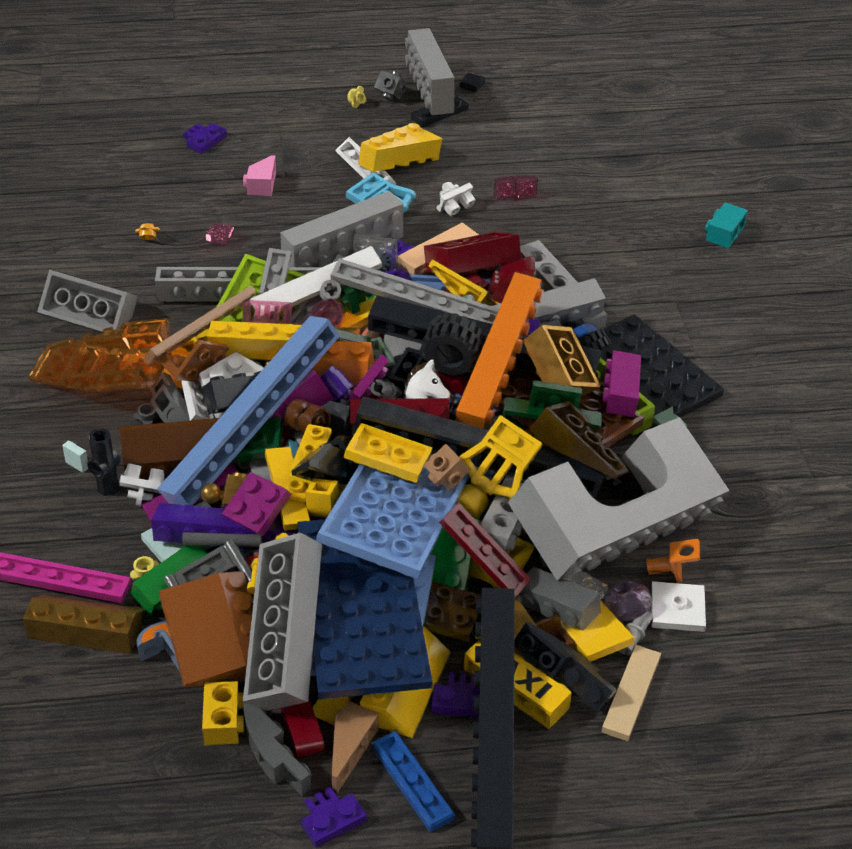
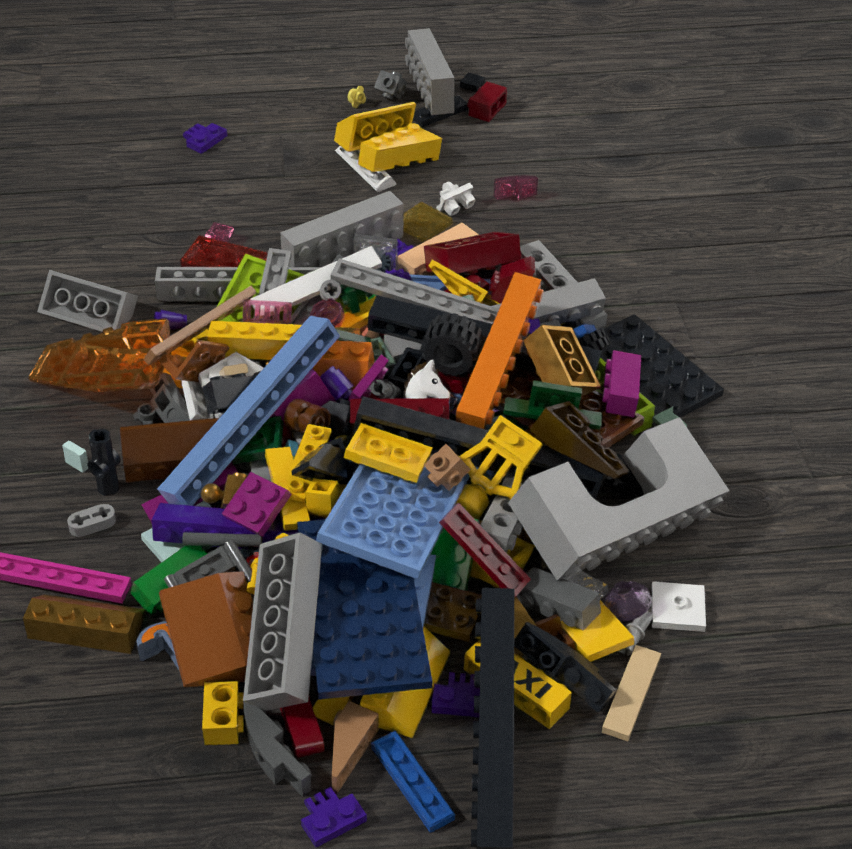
(91, 520): none -> light grey beam
(132, 480): white hips -> none
(142, 566): light yellow plate -> none
(147, 231): light orange plate -> none
(176, 320): none -> dark purple cone
(217, 253): none -> clear red plate
(229, 371): none -> tan tile
(261, 177): bright pink slope -> none
(371, 124): none -> yellow slope
(376, 185): medium azure plate -> none
(425, 222): none -> clear yellow tile
(487, 101): none -> dark red brick
(674, 560): orange bracket -> none
(726, 225): teal brick -> none

